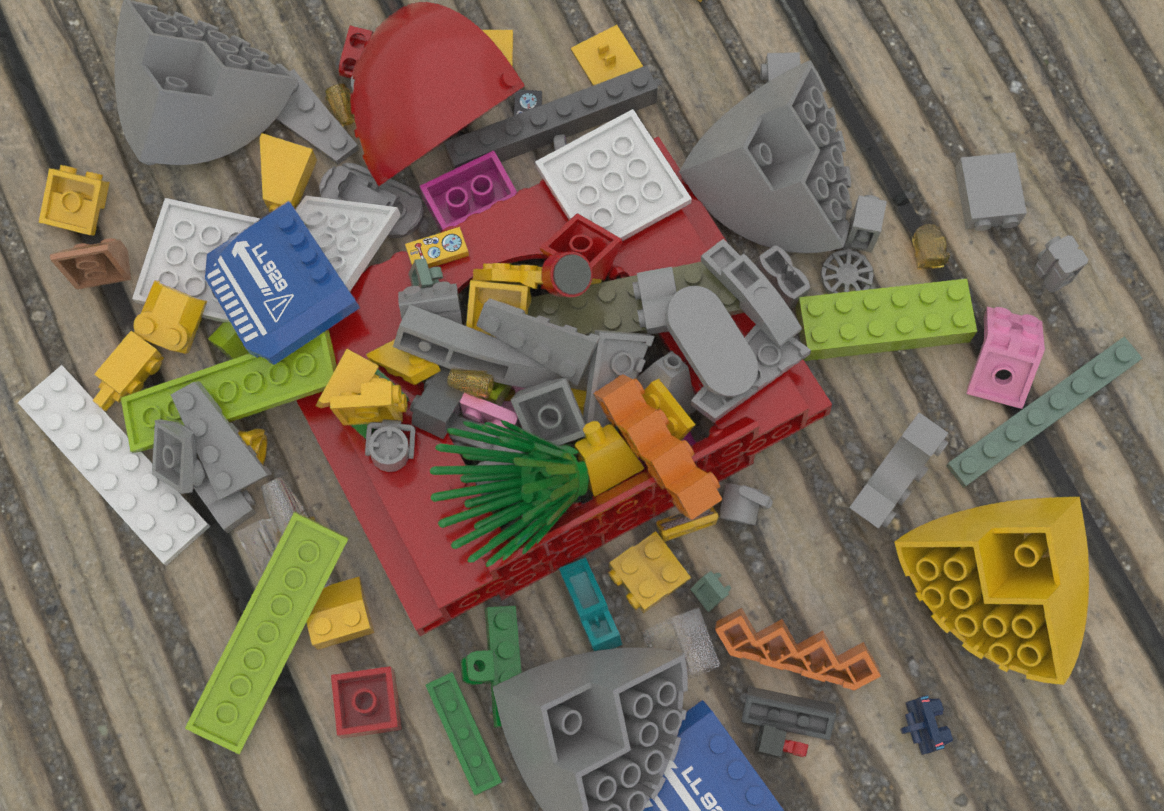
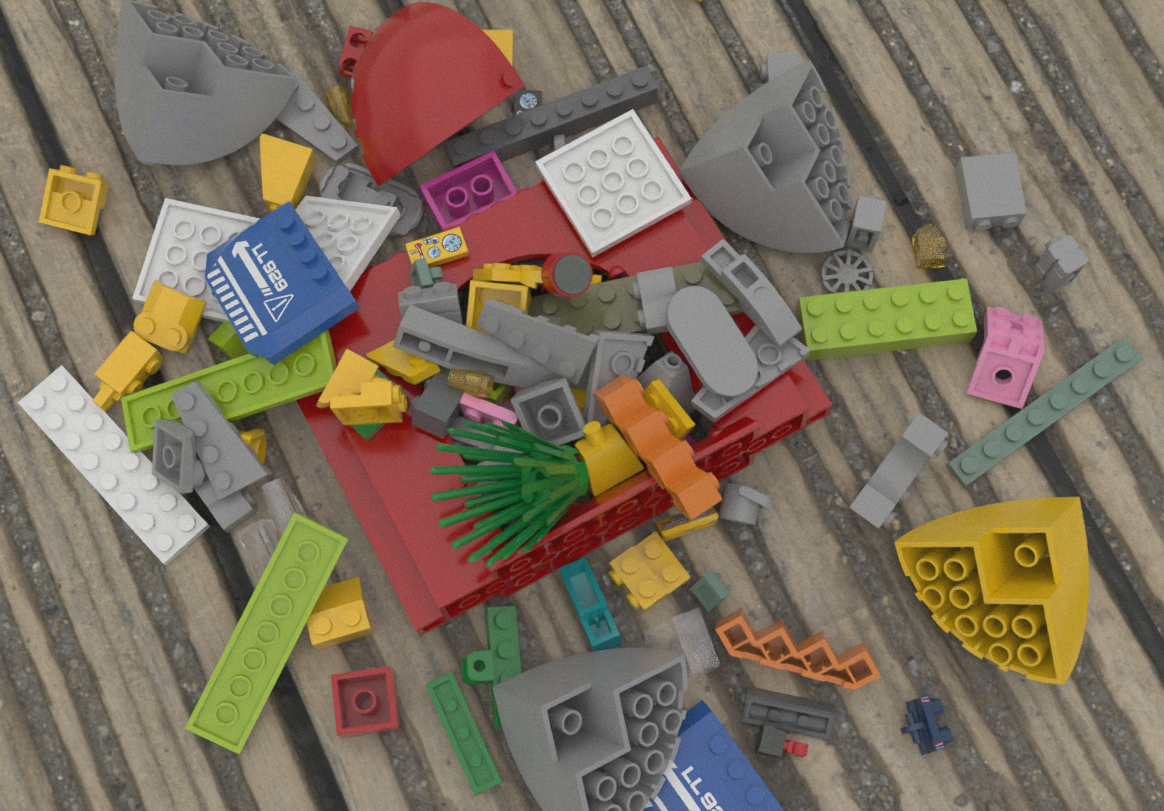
(94, 263): nougat slope -> none
(389, 444): light grey piece -> none
(588, 239): red slope -> none
(606, 56): yellow piece -> none
(784, 277): light grey brick -> none

